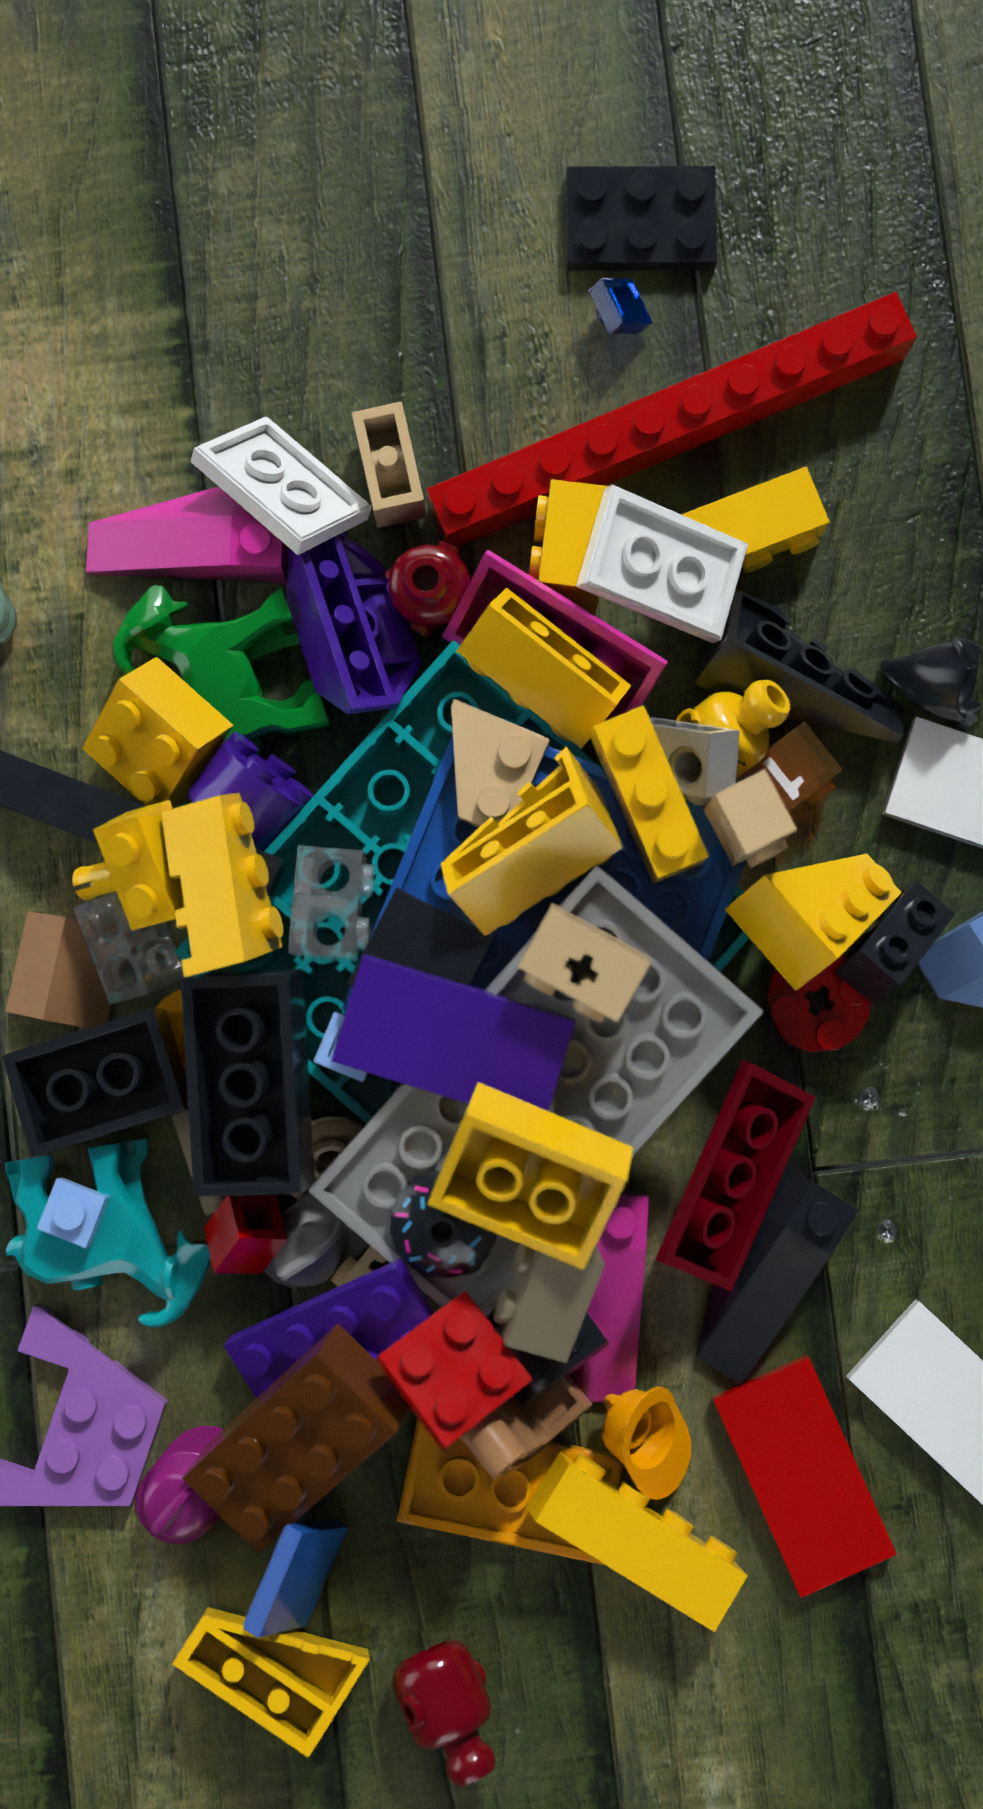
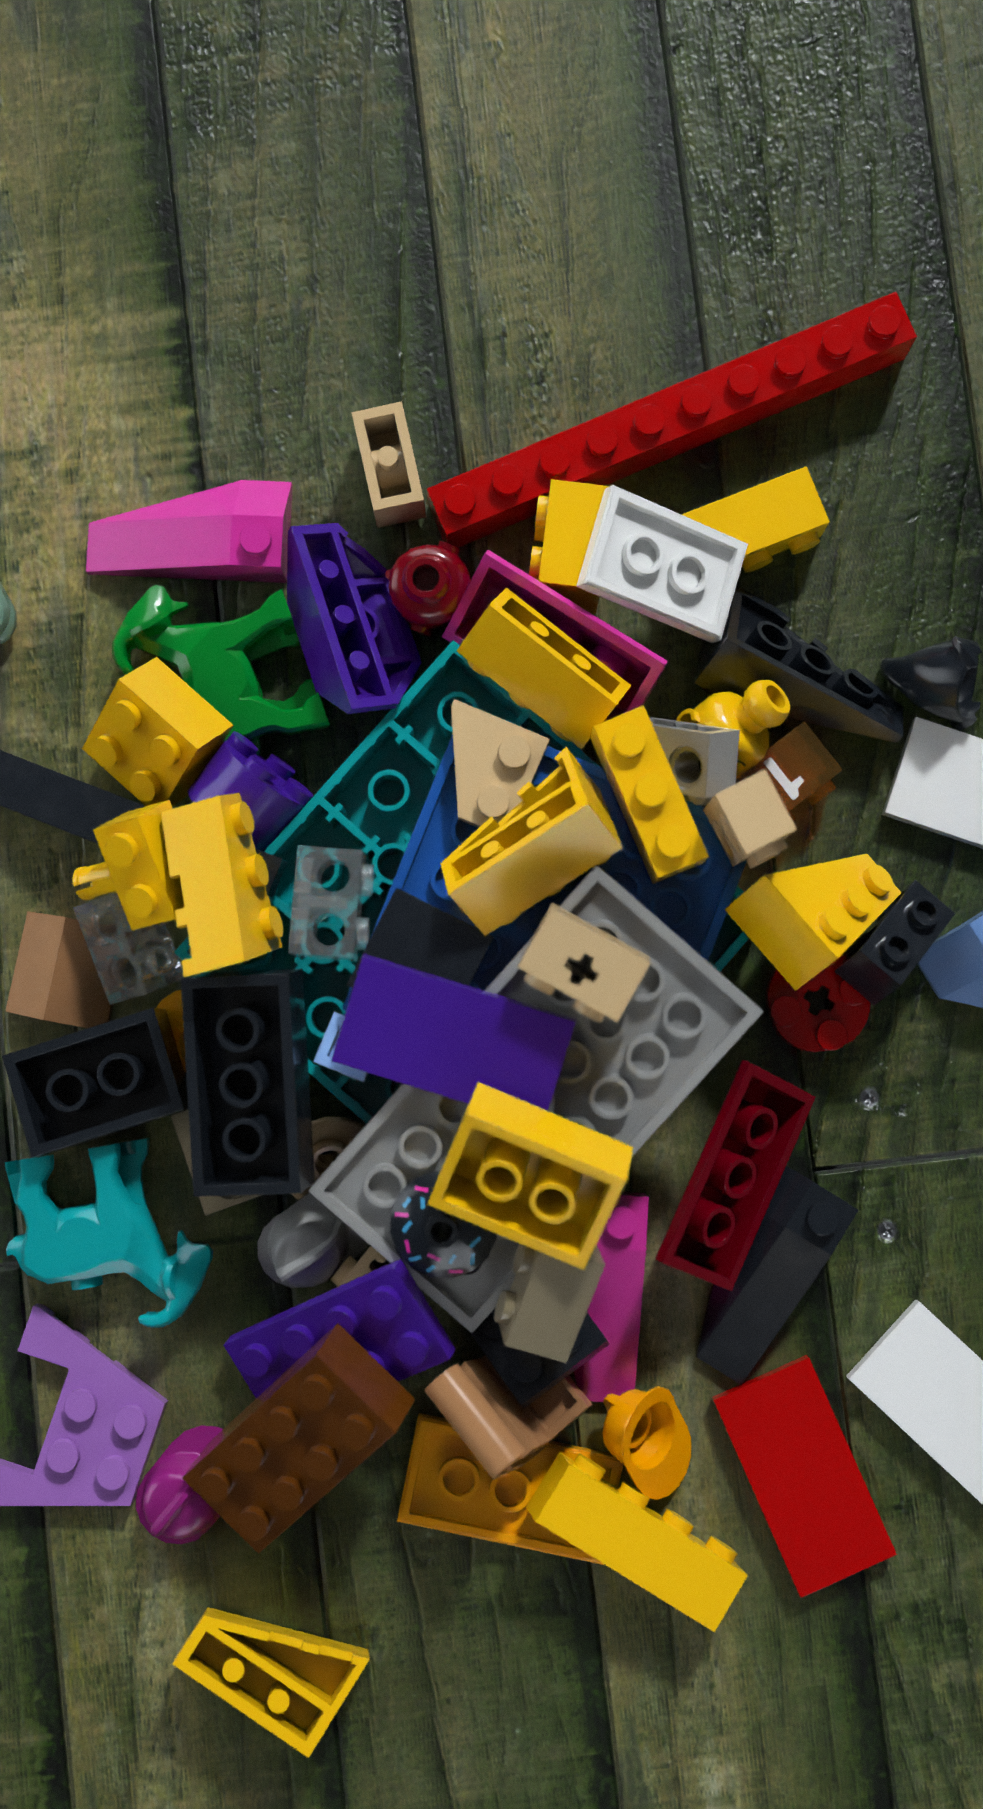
(73, 1212): light blue plate -> none
(245, 1234): red brick -> none
(281, 484): white tile -> none
(295, 1576): blue tile -> none
(445, 1707): dark red piece -> none
(453, 1370): red plate -> none
(619, 306): clear blue plate -> none
(641, 218): black plate -> none

